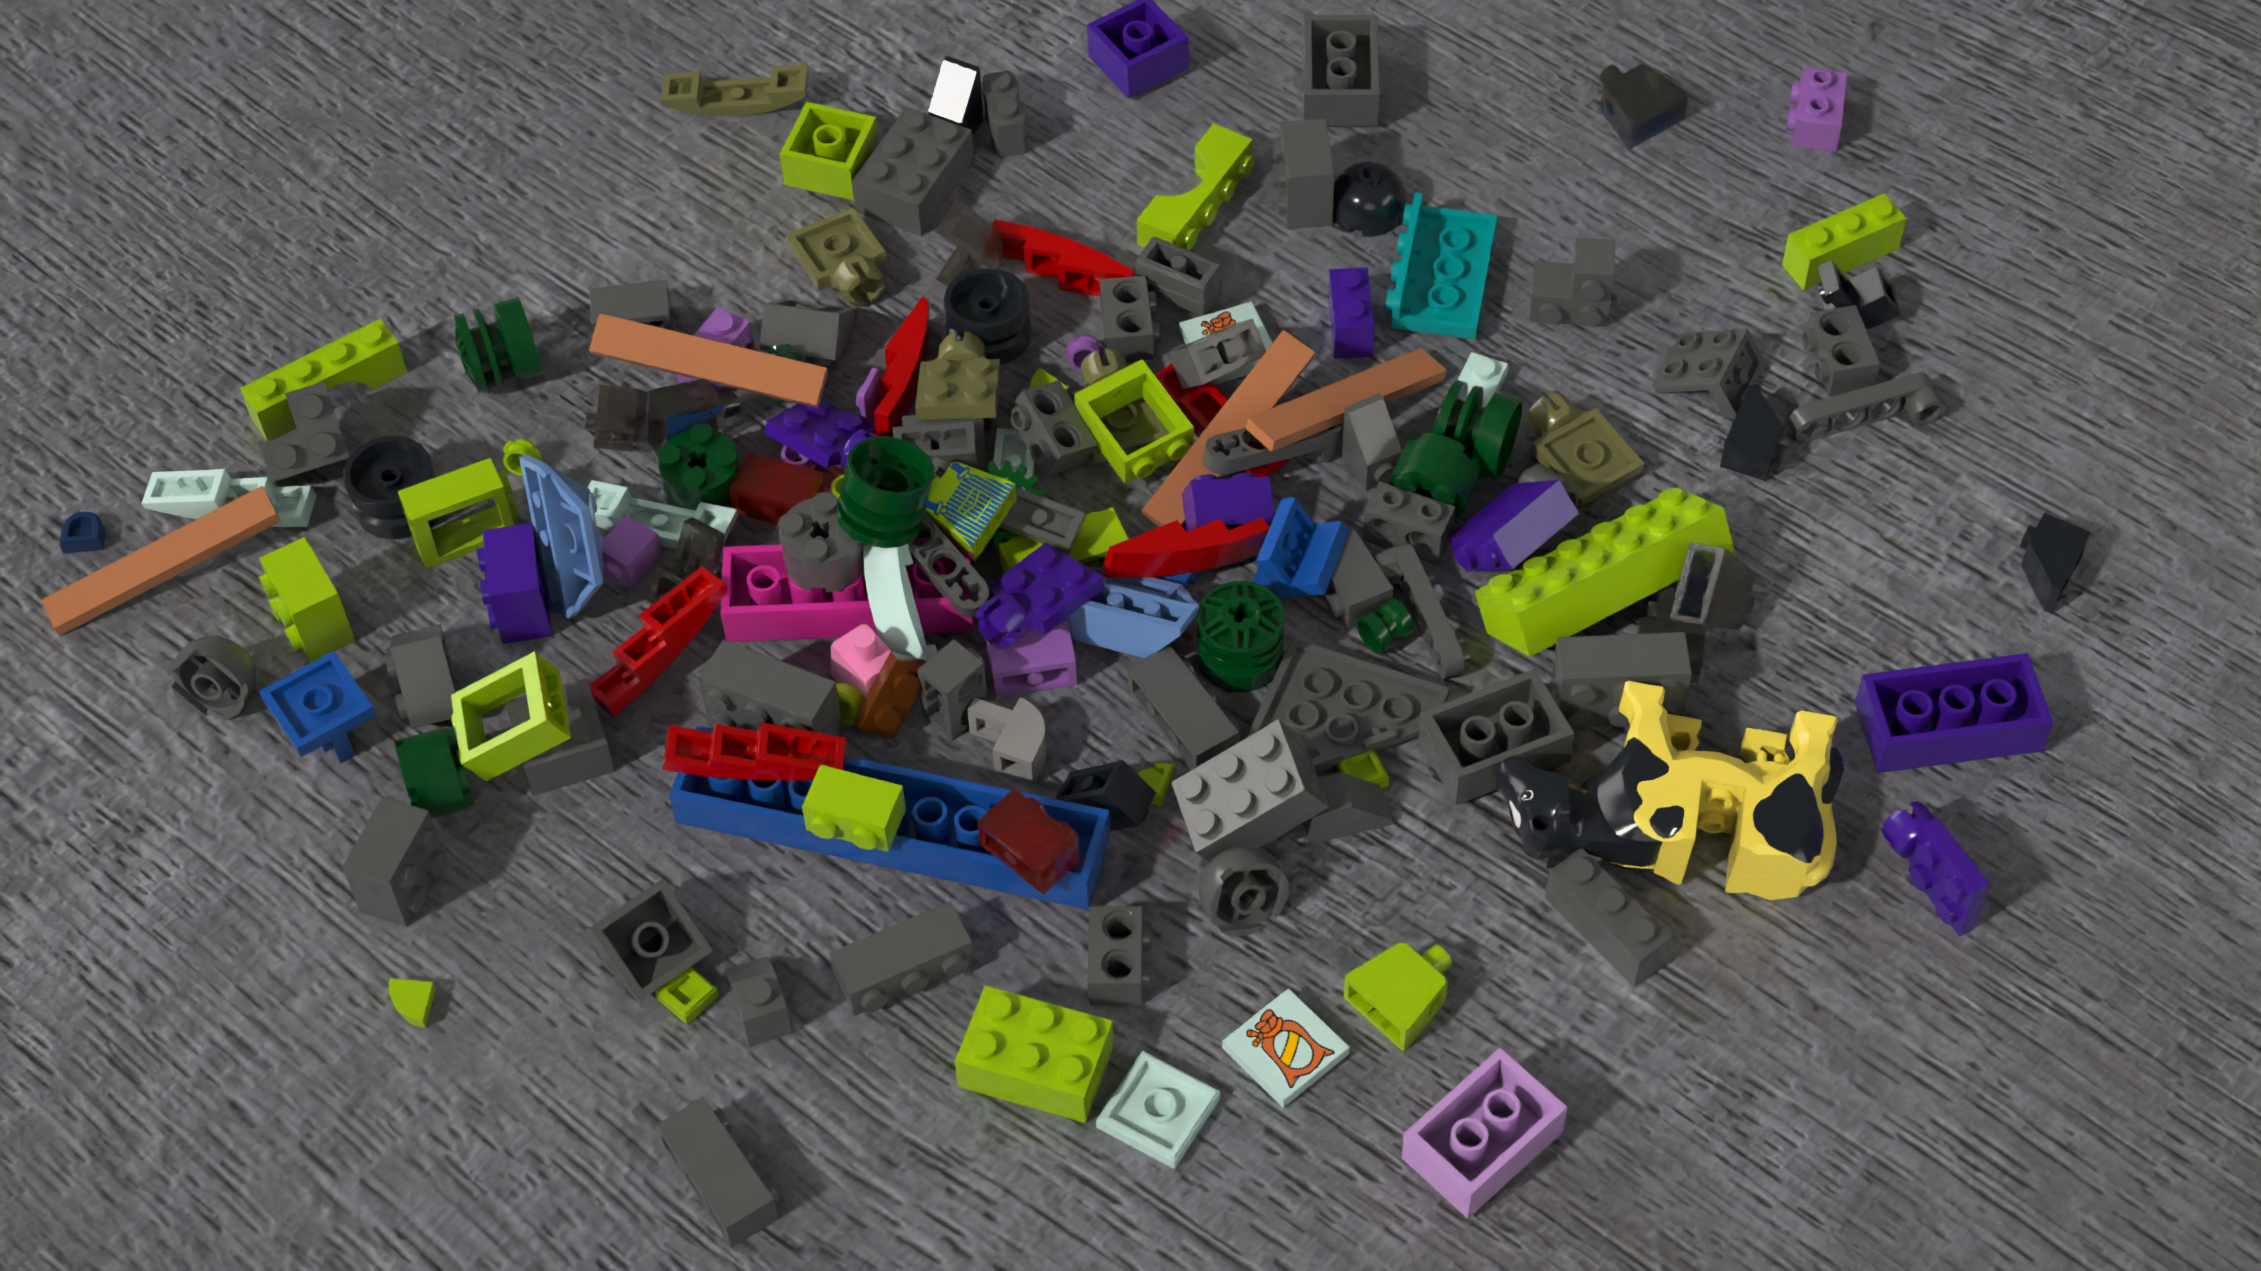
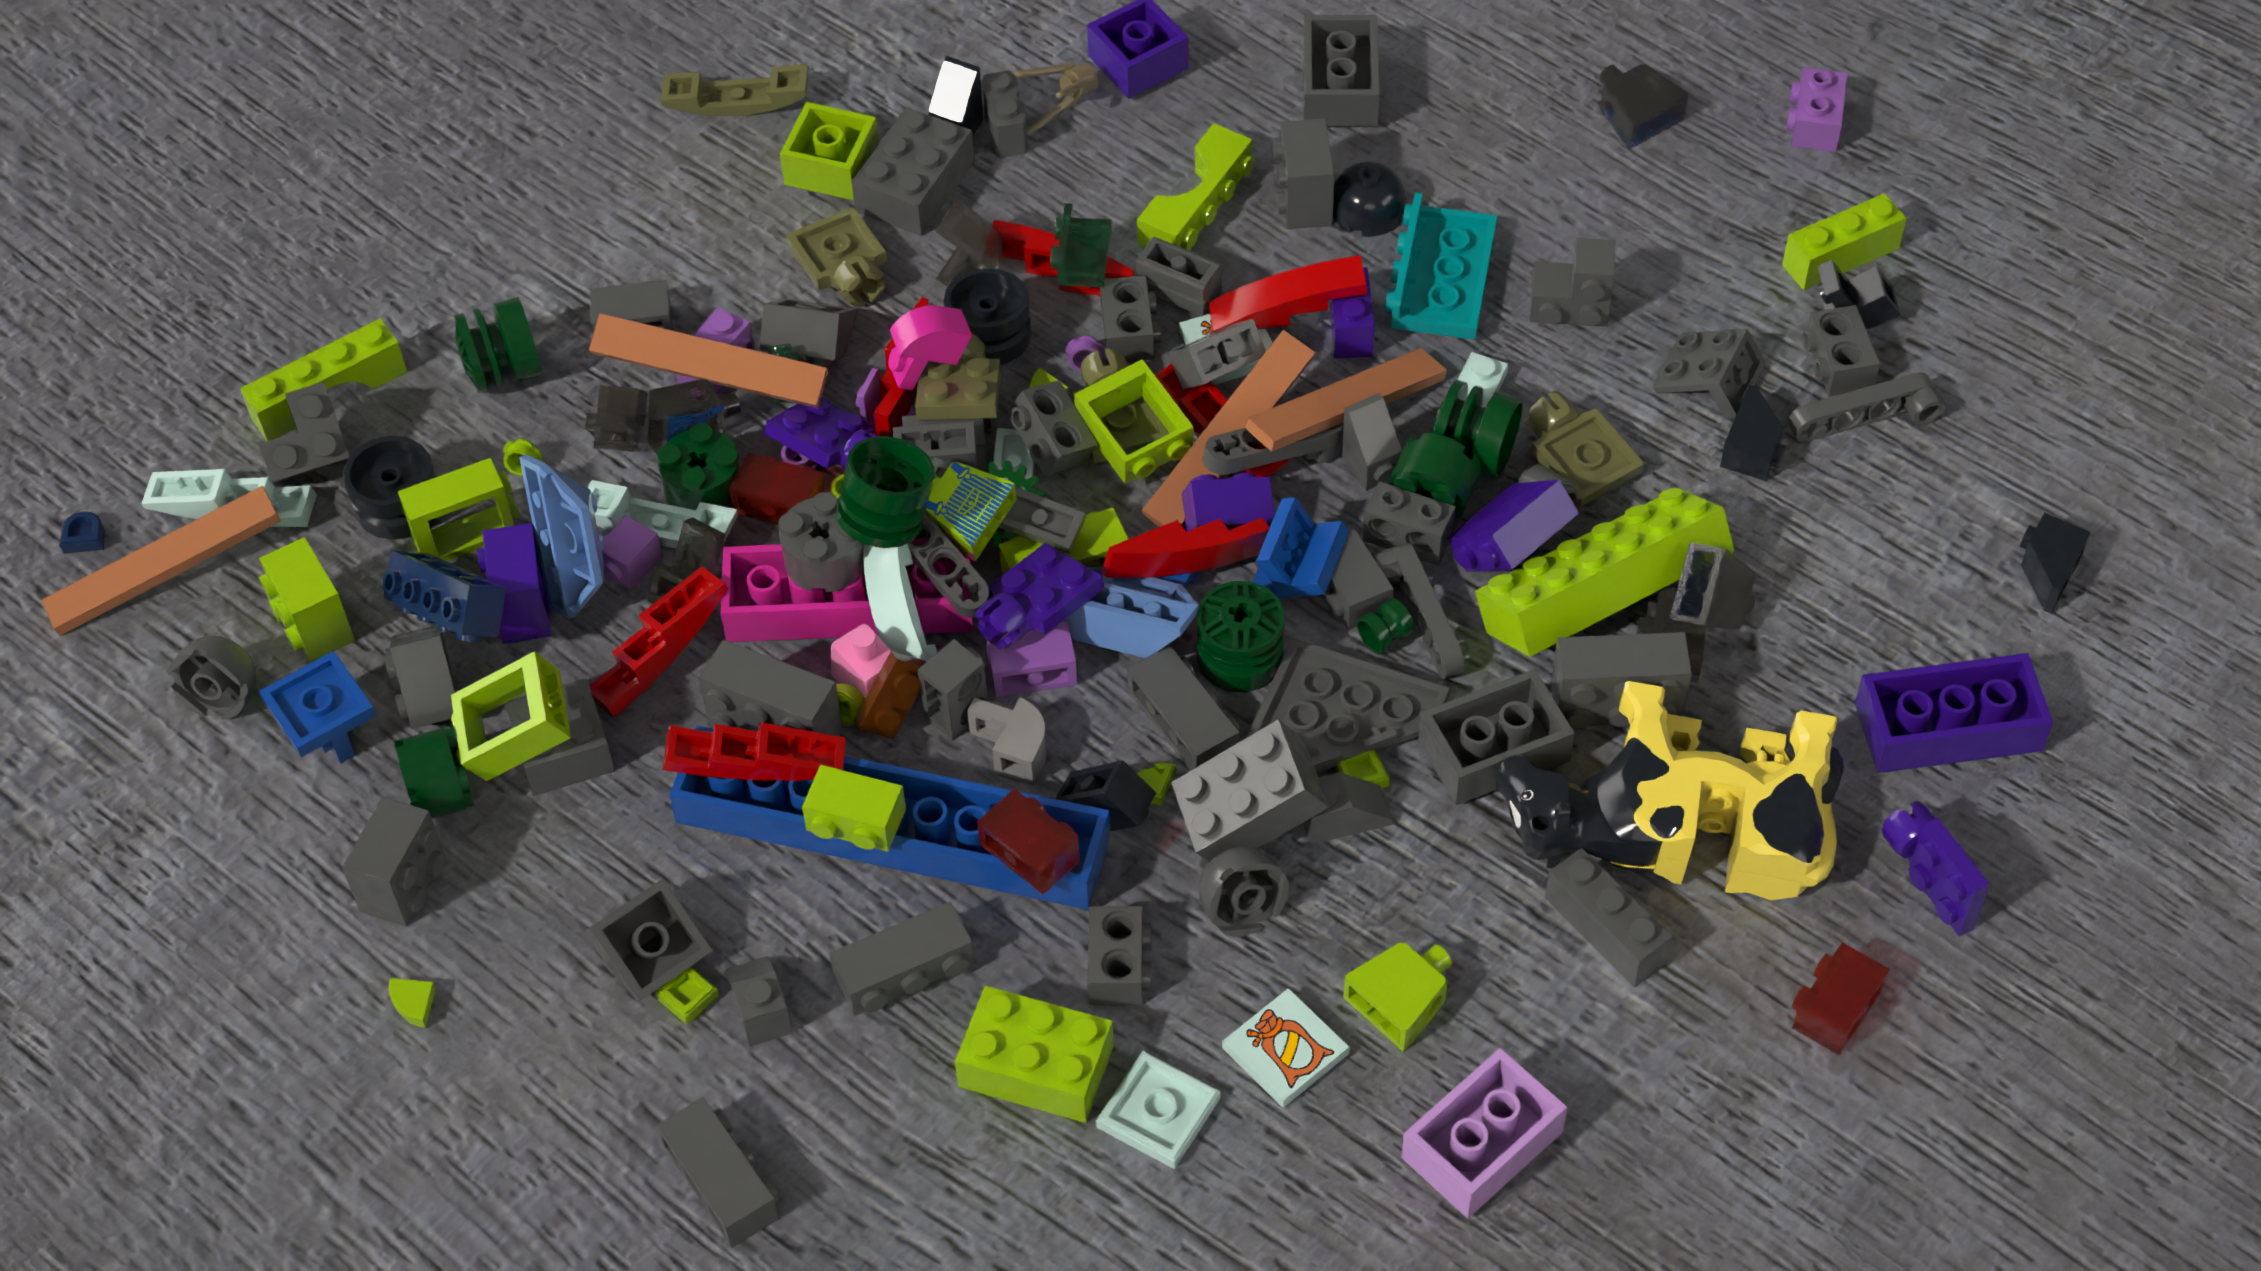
(444, 595): none -> dark blue brick
(925, 336): none -> dark pink brick
(1074, 84): none -> dark tan plant
(1082, 249): none -> clear green bracket
(1290, 293): none -> red slope
(1839, 997): none -> clear red brick

